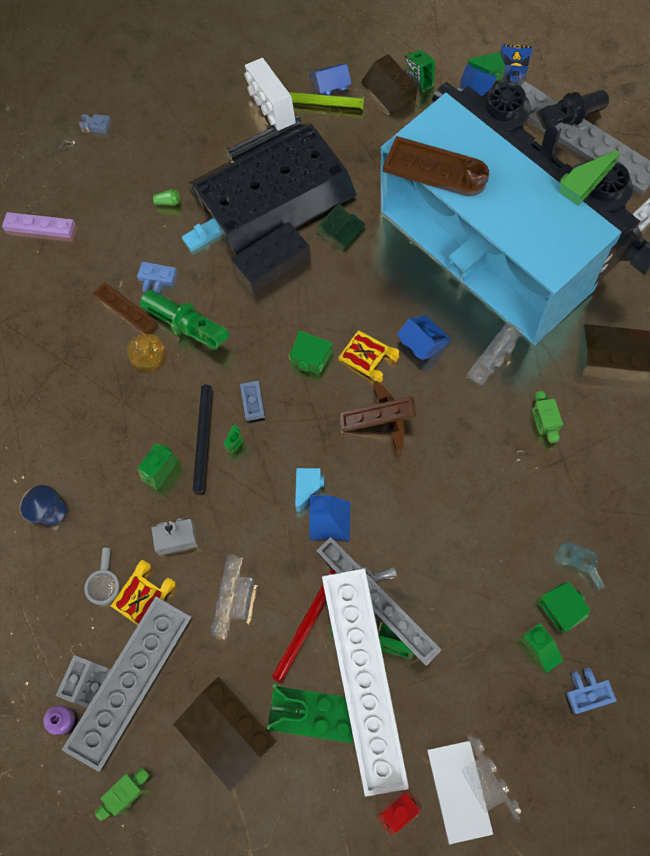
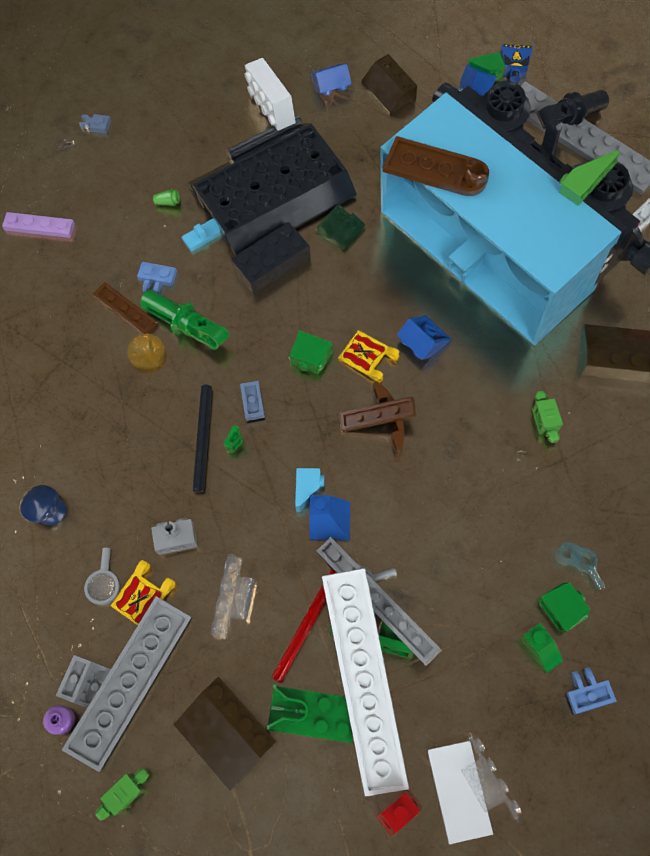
(157, 465): green torso -> none
(327, 100): lime axle -> none
(421, 69): green torso -> none
(495, 353): clear bracket -> none

